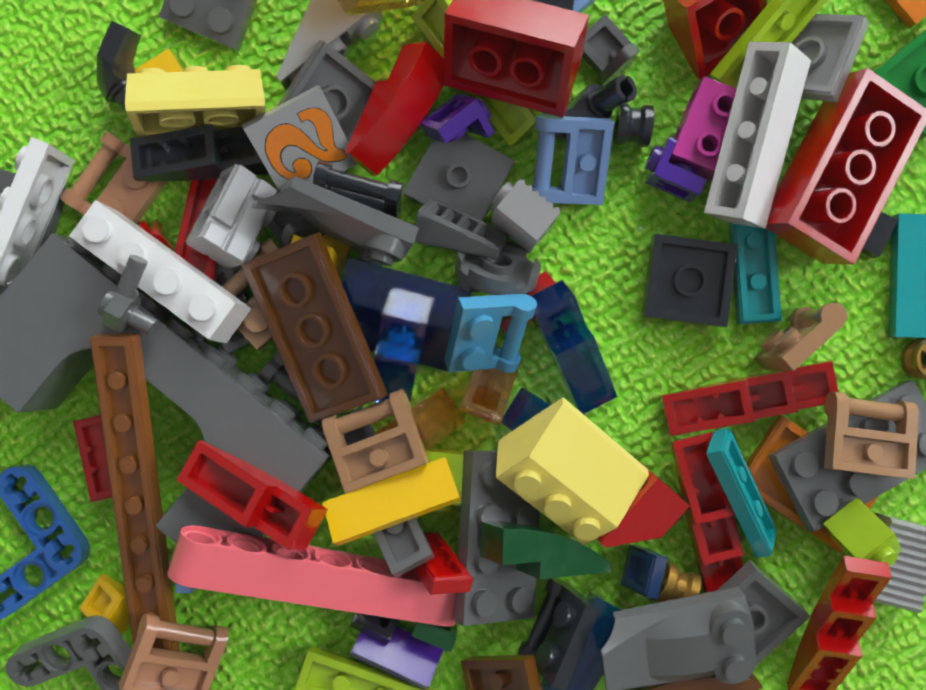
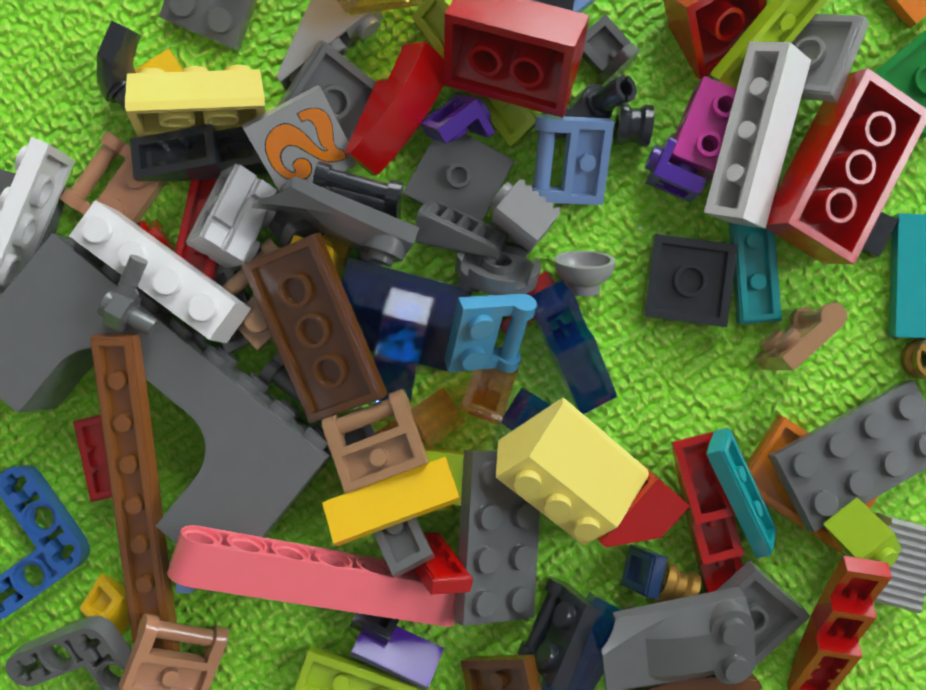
(252, 496): red slope -> none
(439, 636): dark green tile -> none
(538, 551): dark green slope -> none
(584, 270): none -> light grey piece
(749, 398): red slope -> none
(867, 449): medium nougat plate -> none

